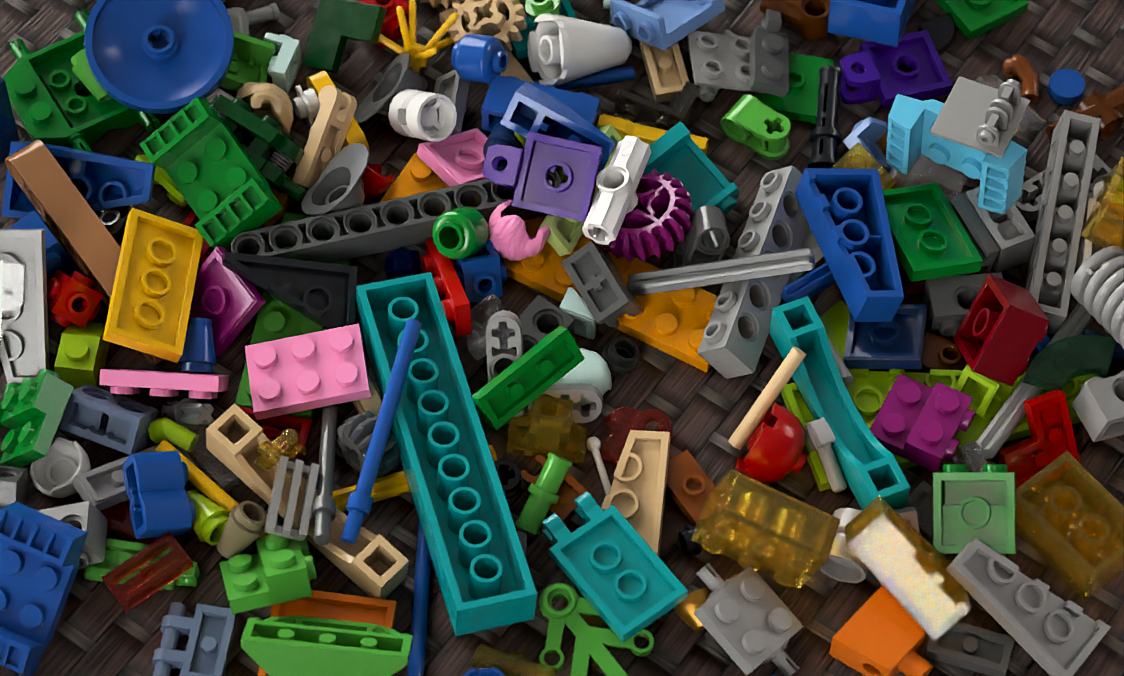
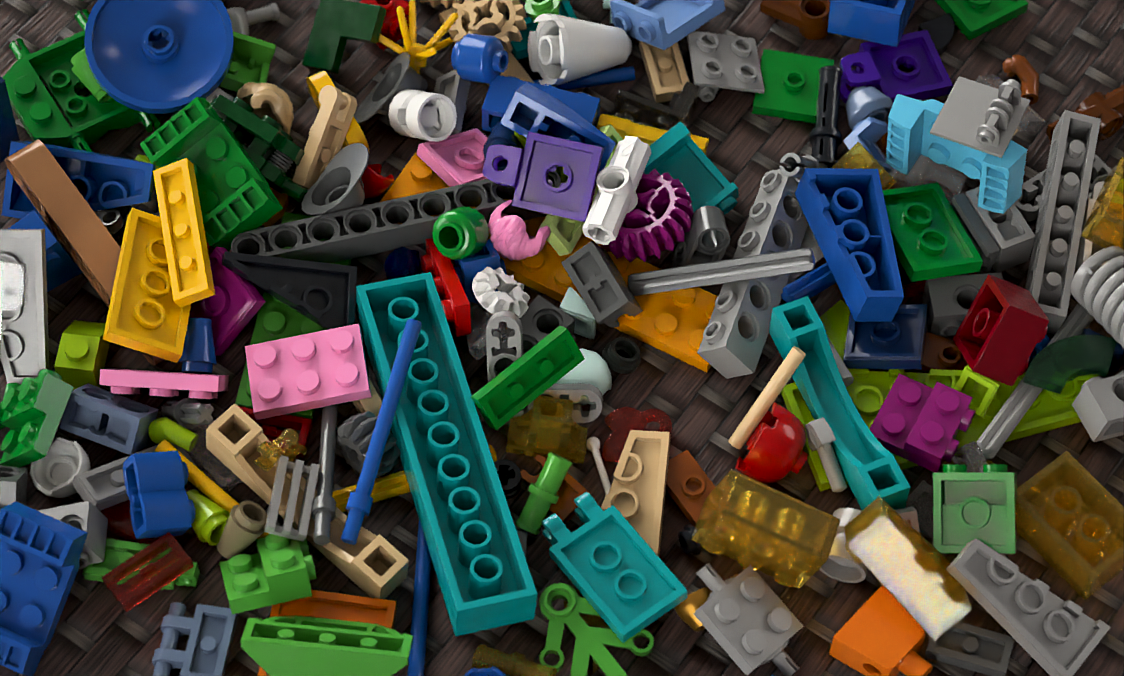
(72, 299): red brick -> none
(183, 232): none -> yellow plate
(285, 62): light aqua bracket -> none
(306, 104): white plate -> none
(510, 293): none -> white gear
(755, 124): bright green piece -> none
(769, 56): dark grey hinge -> none
(797, 165): none -> dark grey axle
(866, 103): none -> sand blue cone
(1050, 437): red plate -> none
(1066, 86): blue tile -> none

